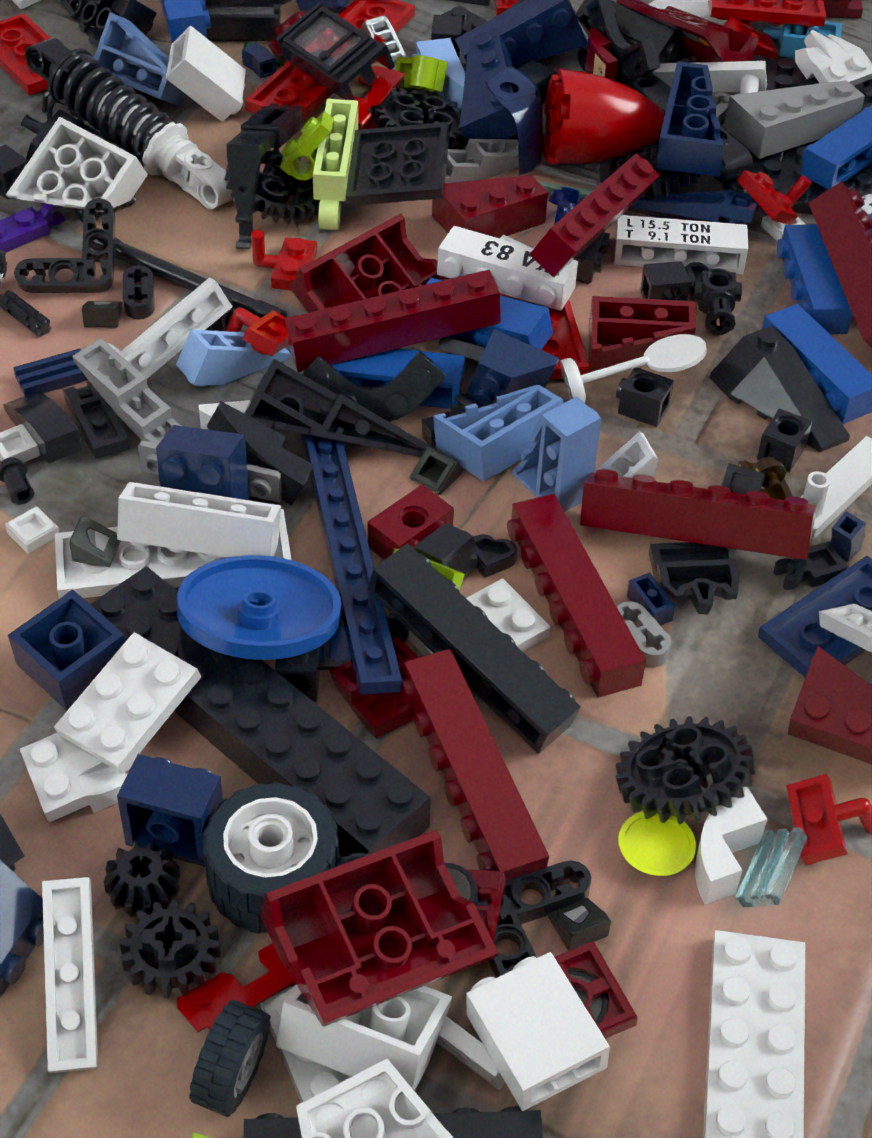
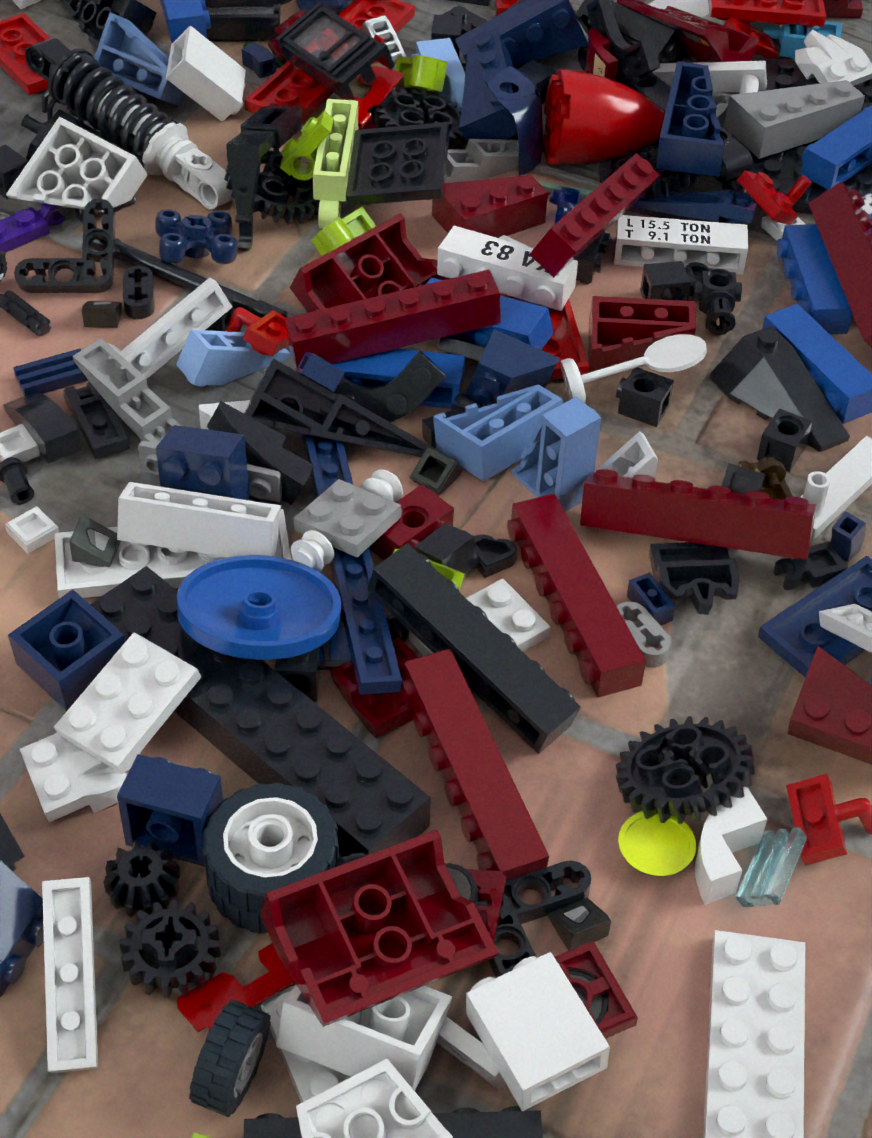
(195, 236): none -> dark blue gear
(292, 256): red plate -> none
(320, 371): none -> dark blue piece
(342, 231): none -> lime plate
(347, 519): none -> light grey plate

